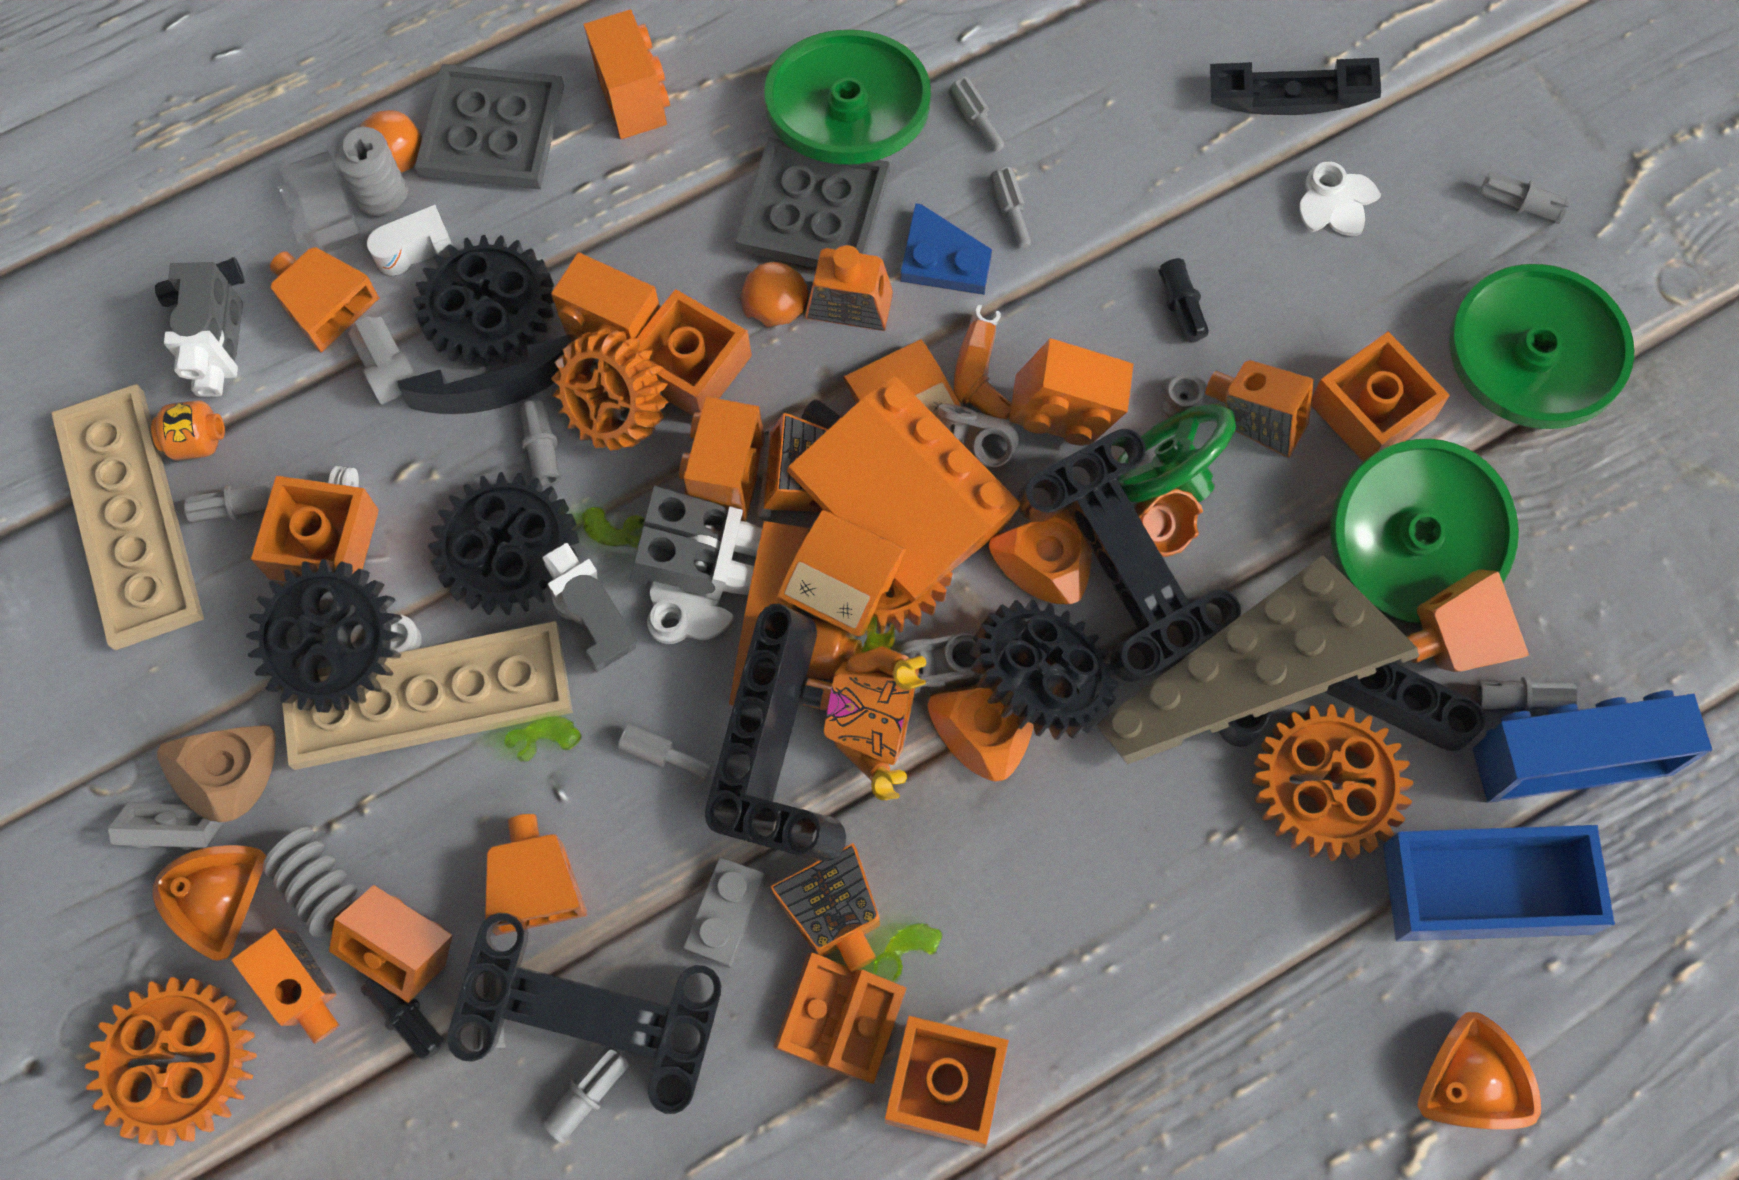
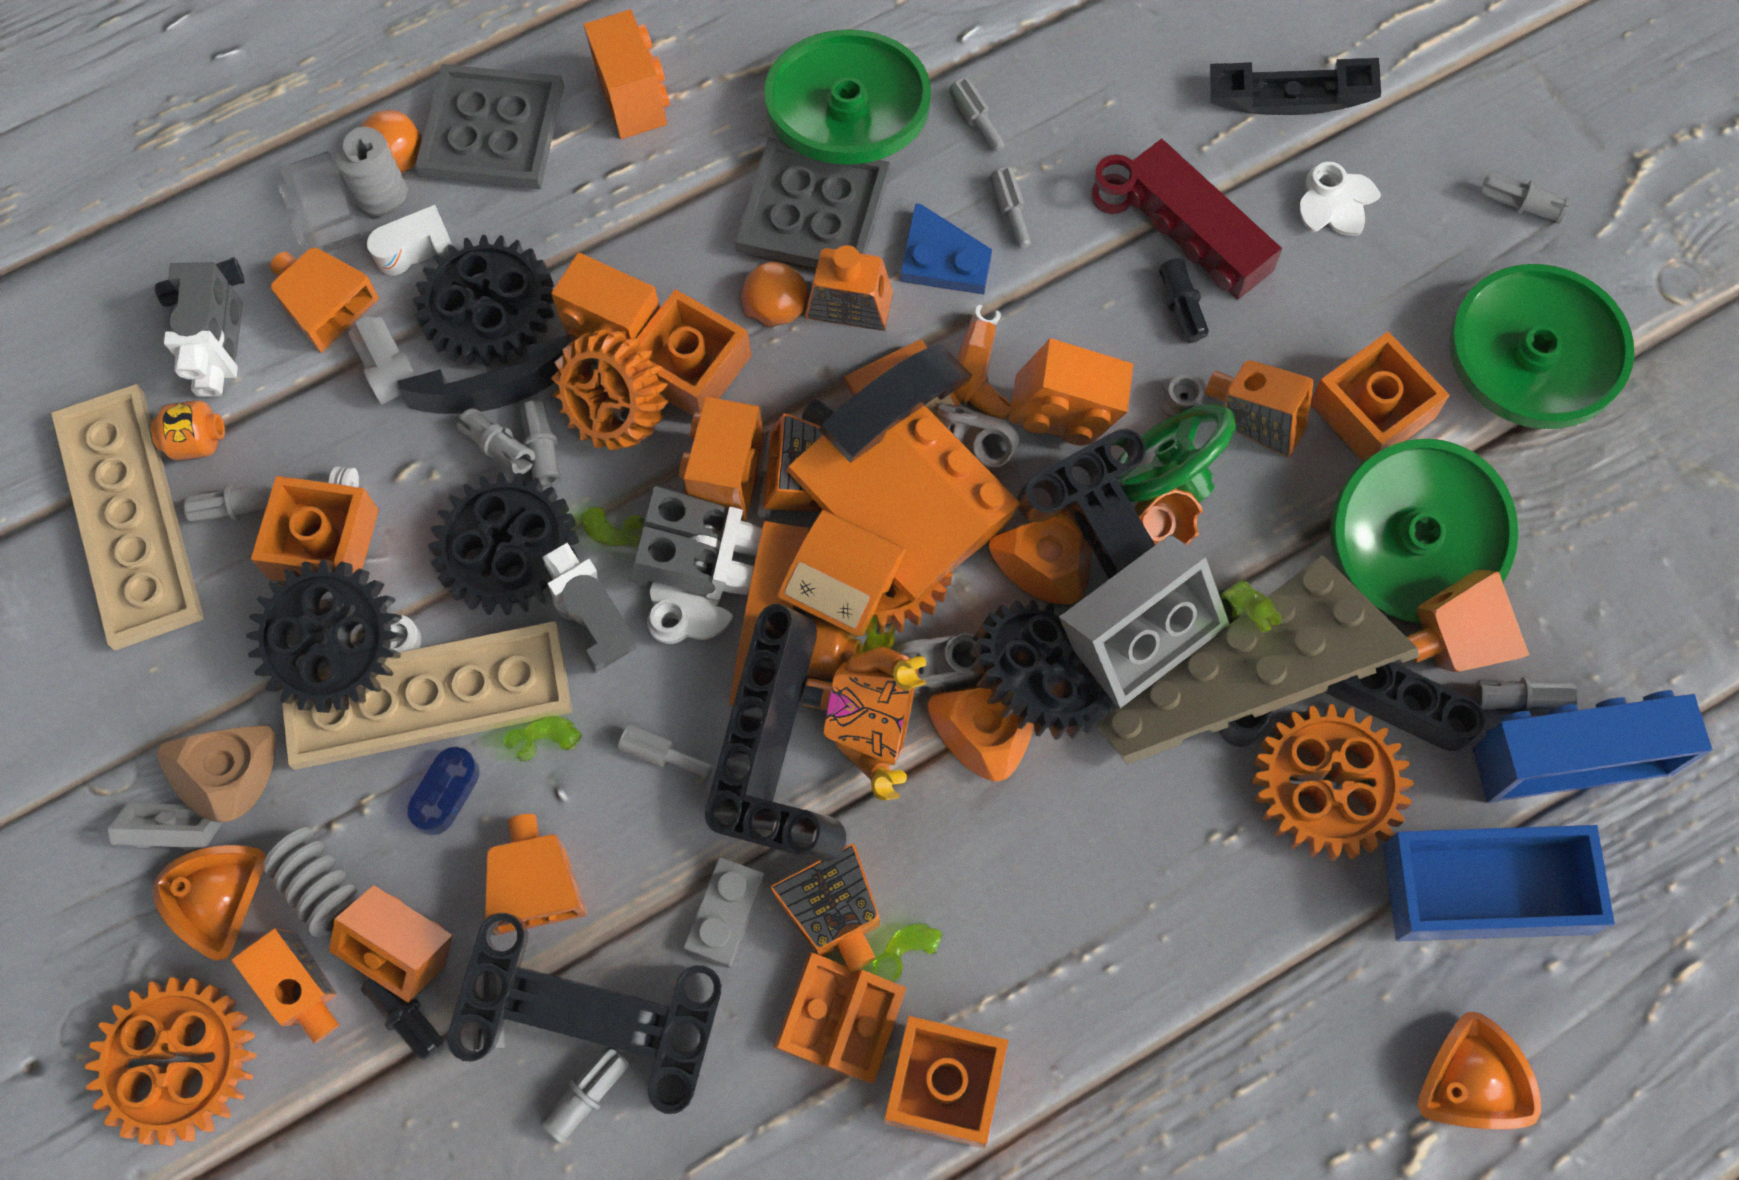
(435, 784): none -> clear blue beam
(496, 441): none -> light grey pin
(892, 398): none -> black slope
(1146, 619): none -> light grey slope
(1192, 214): none -> dark red hinge
(1254, 603): none -> clear neon green arm

